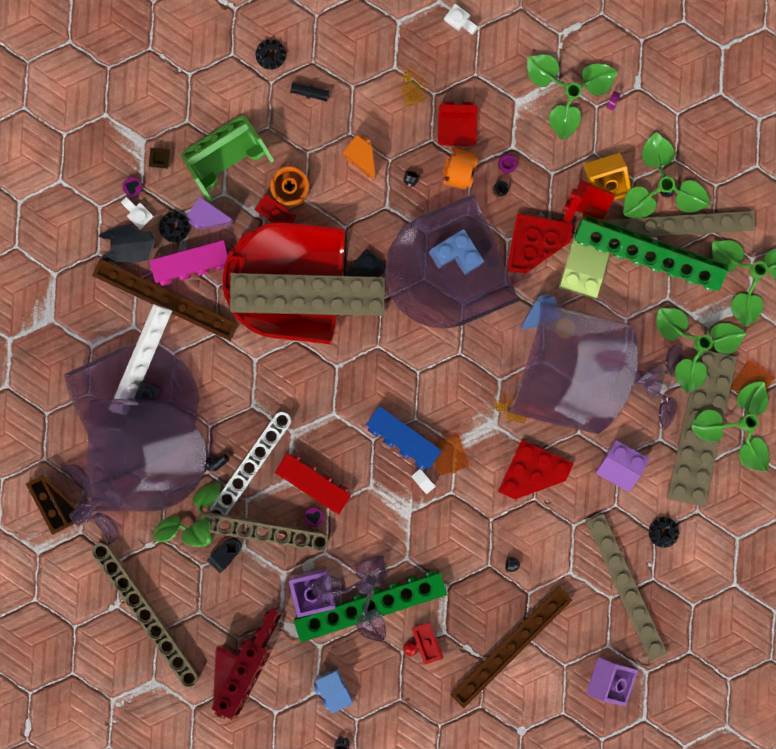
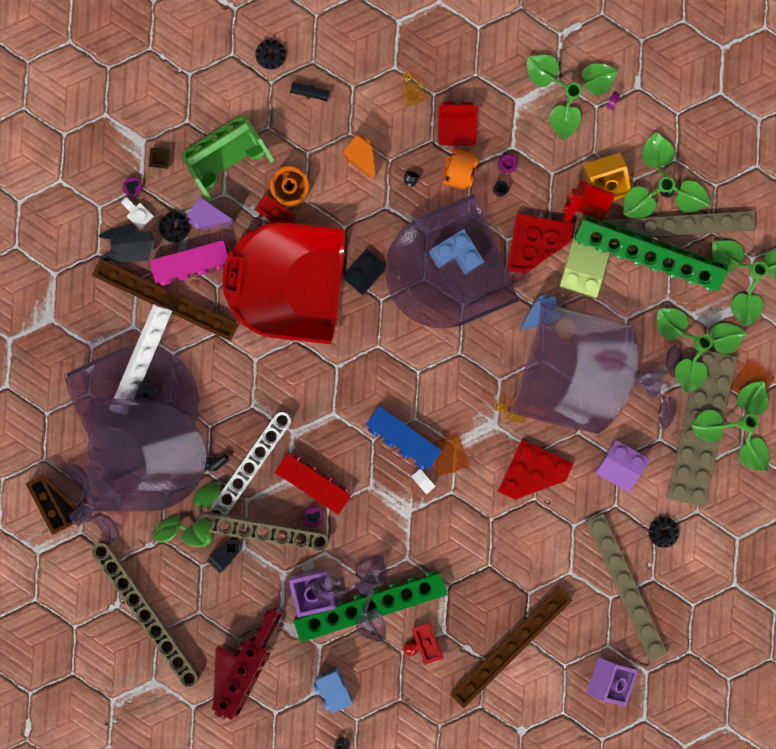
(307, 294): dark tan plate -> none
(459, 18): white plate -> none
(512, 564): black hinge -> none

